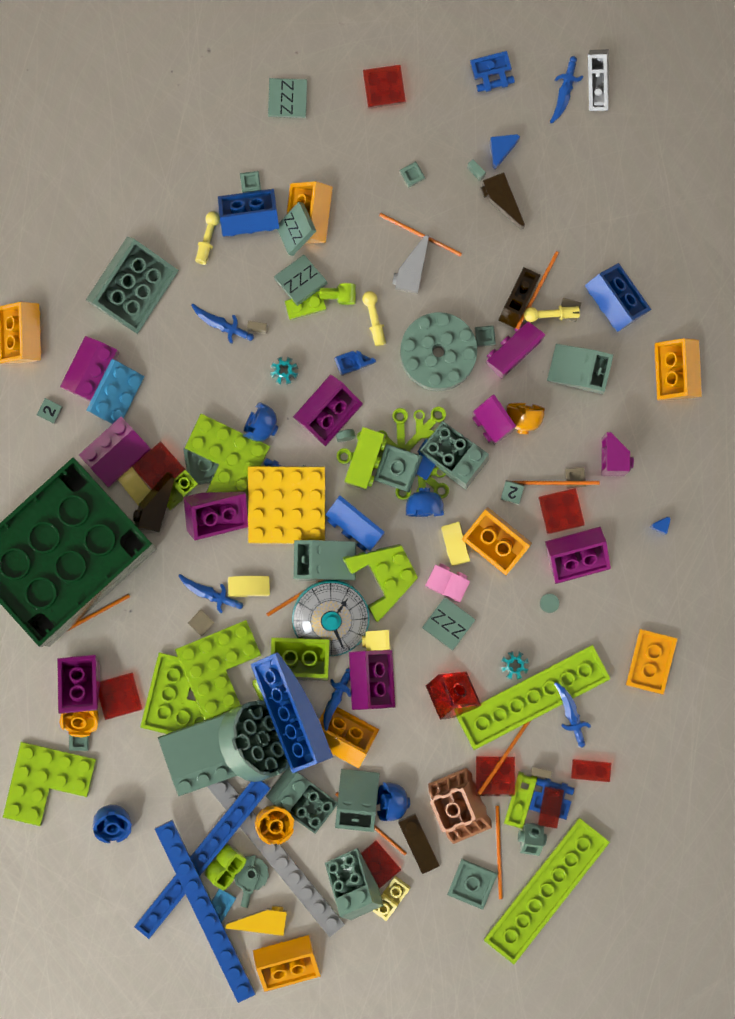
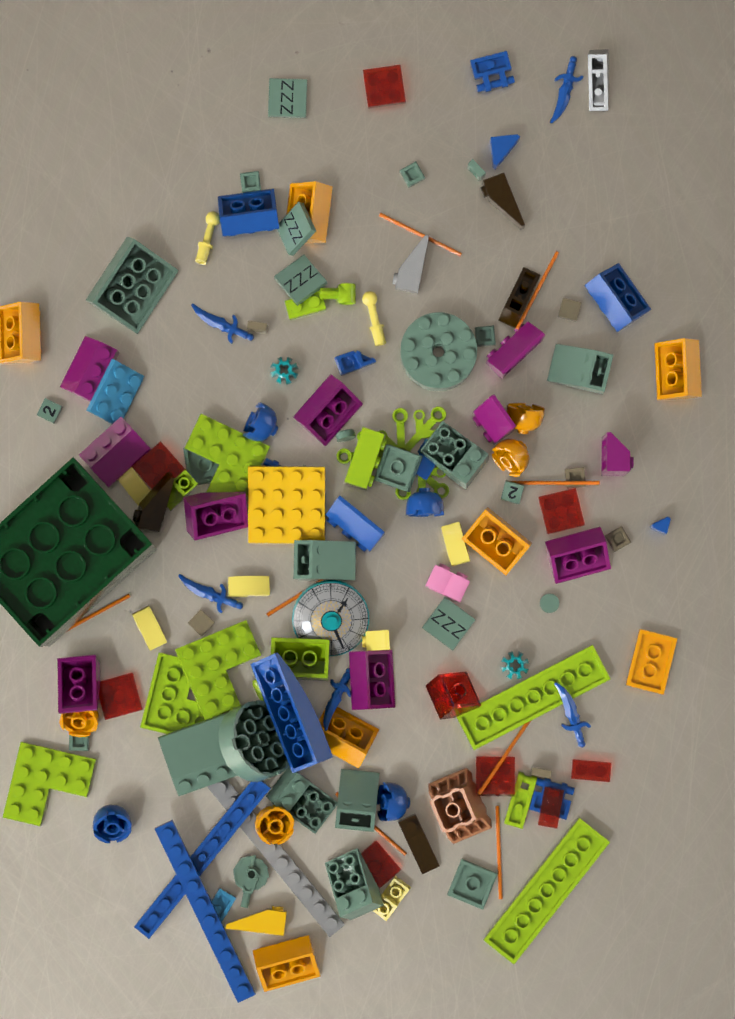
(149, 628): none -> light yellow slope
(225, 867): lime brick -> none
(390, 570): lime wing -> none
(512, 456): none -> light orange cylinder
(532, 314): light yellow pin -> none
(532, 839): sand green brick -> none
(617, 539): none -> dark tan tile

